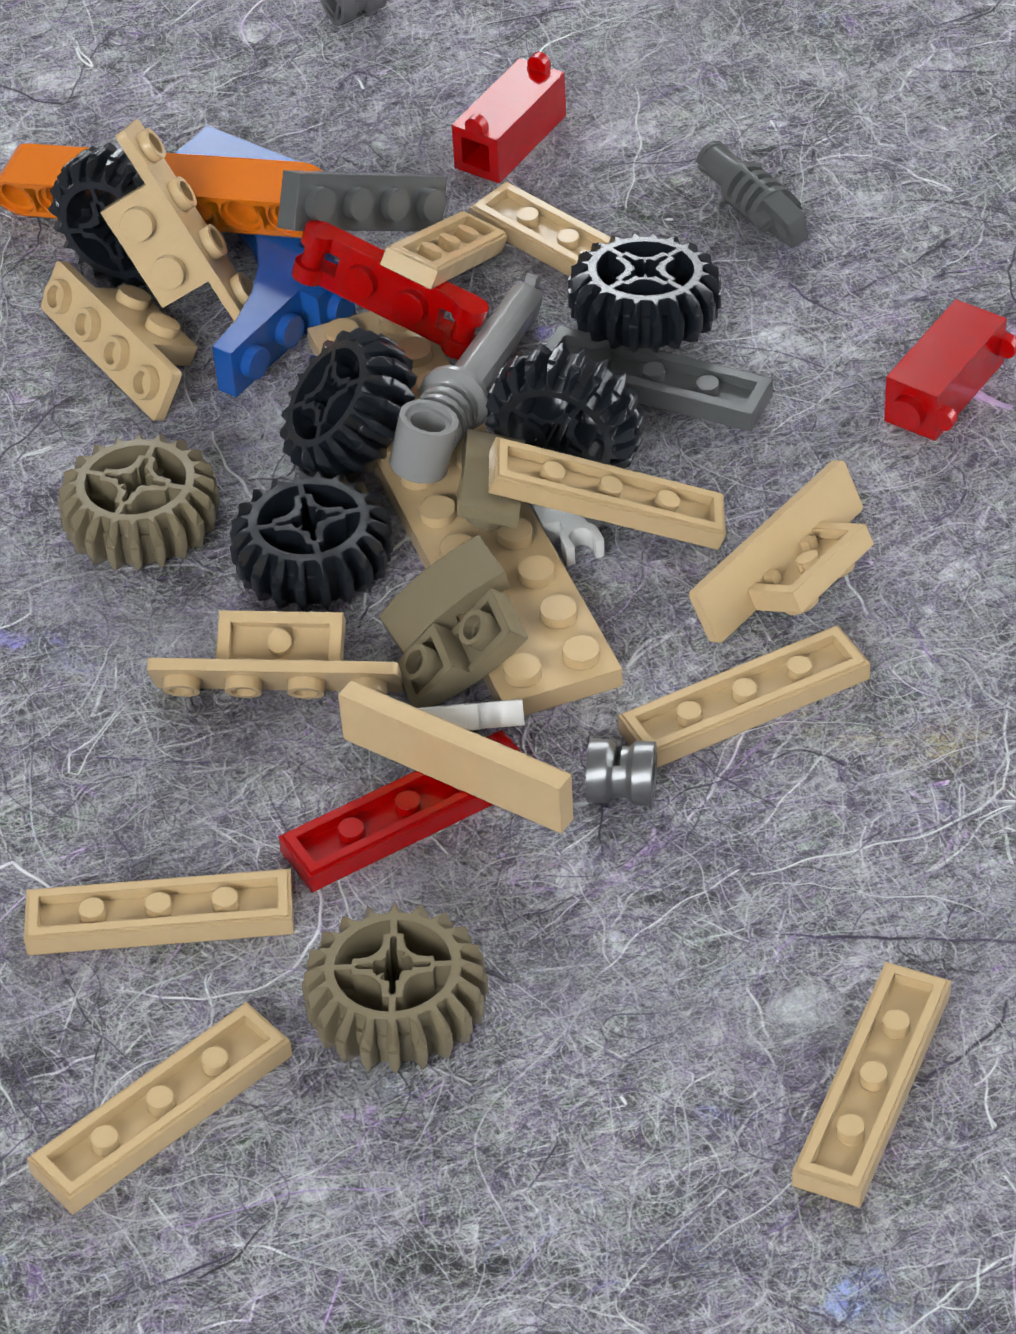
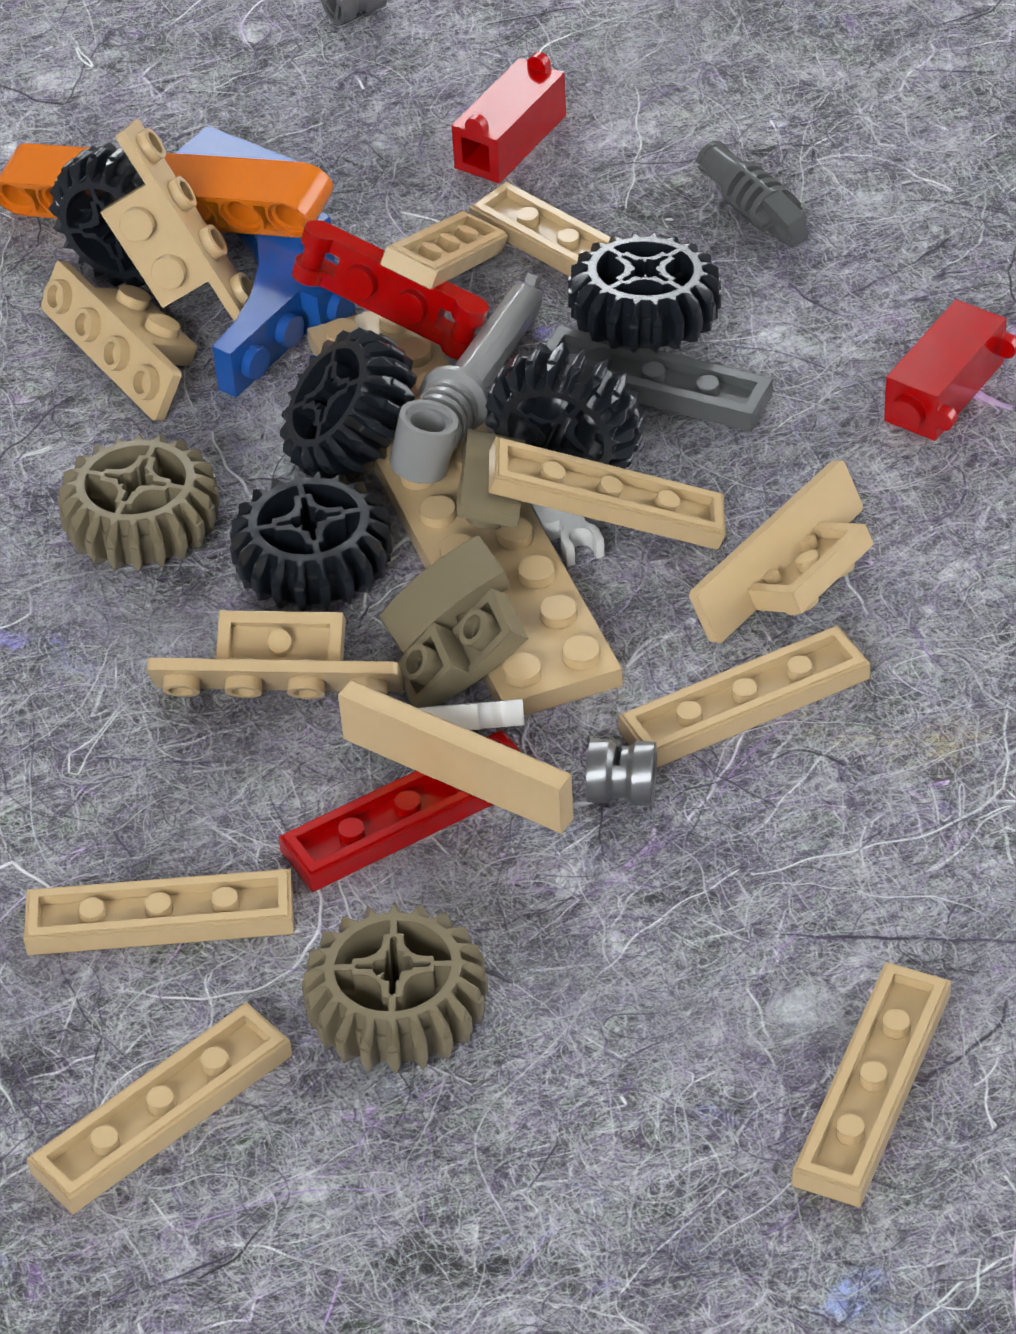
(362, 200): dark grey plate -> none

